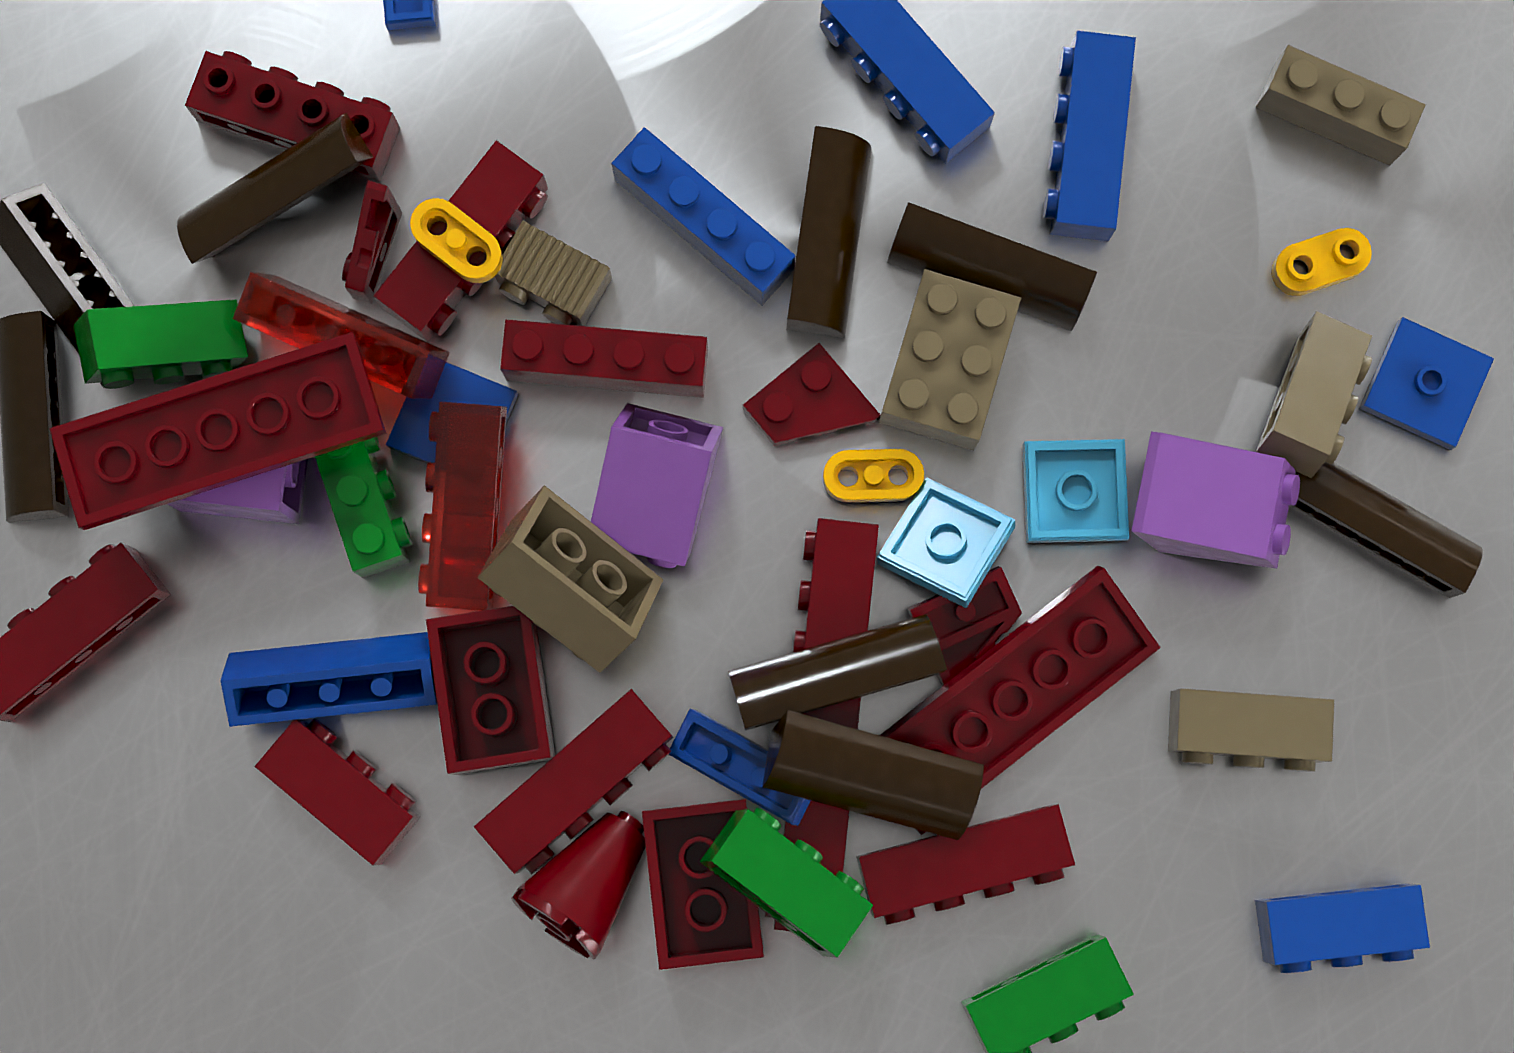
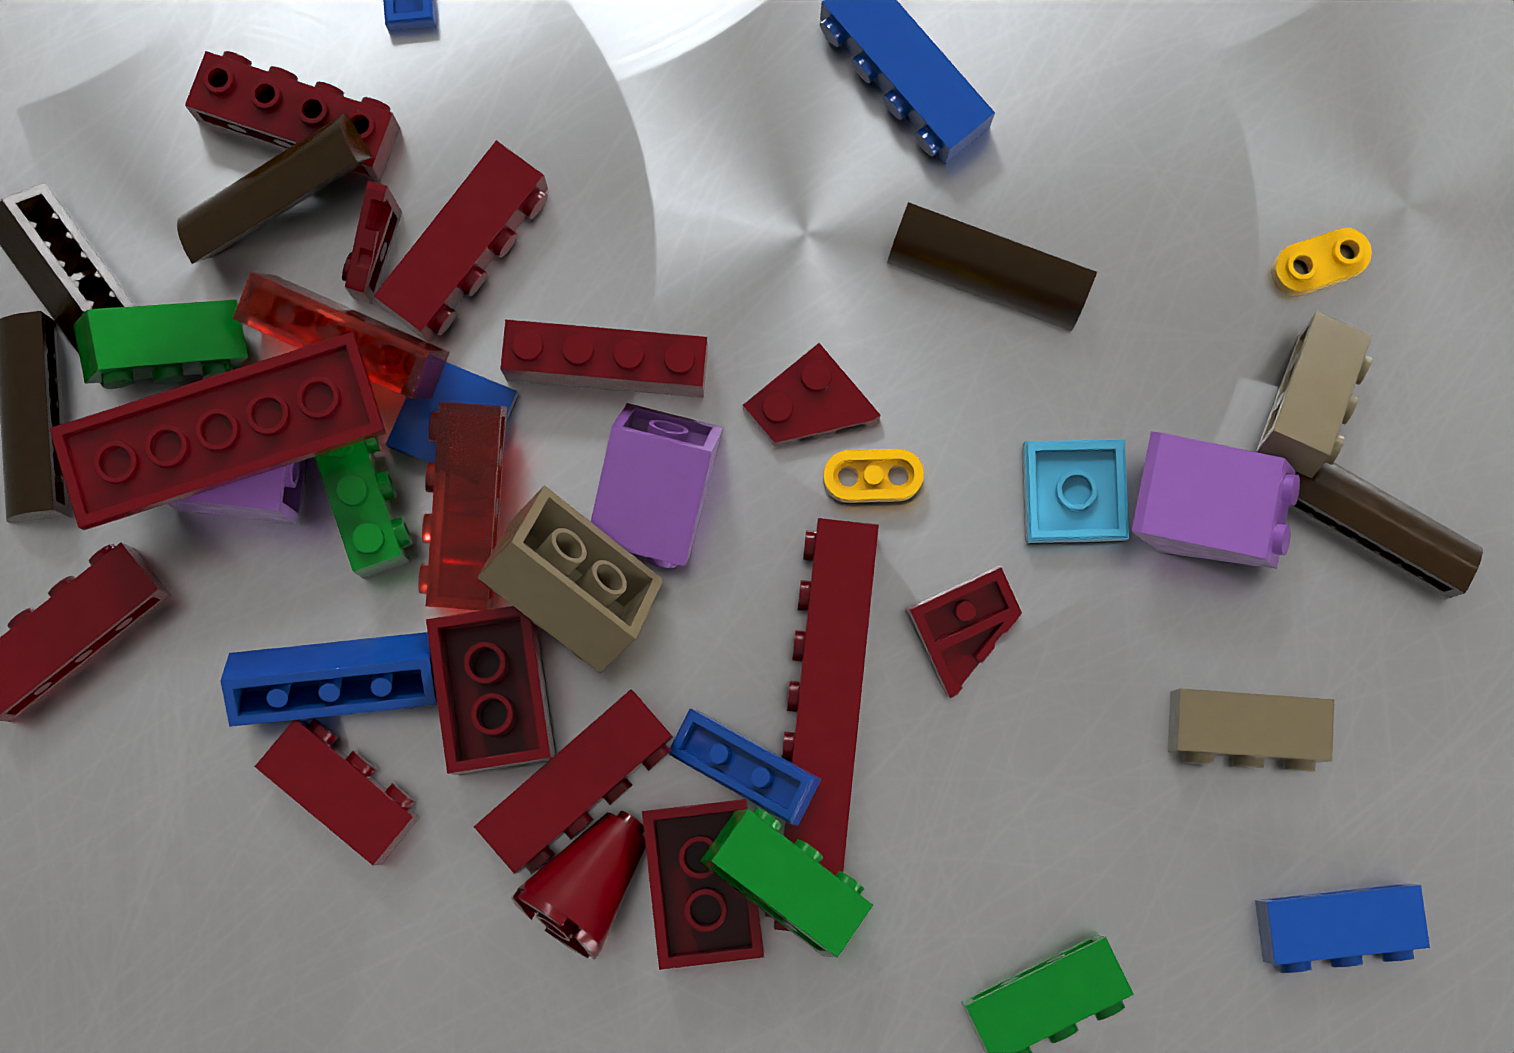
(458, 241): yellow plate -> none
(552, 276): dark tan brick -> none
(703, 216): blue brick -> none
(829, 233): dark brown brick -> none
(837, 671): dark brown brick -> none
(872, 775): dark brown brick -> none
(946, 542): plate -> none
(950, 360): dark tan brick -> none
(983, 859): dark red brick -> none
(1033, 678): dark red plate -> none
(1091, 136): blue brick -> none
(1340, 105): dark tan brick -> none
(1426, 383): blue plate -> none

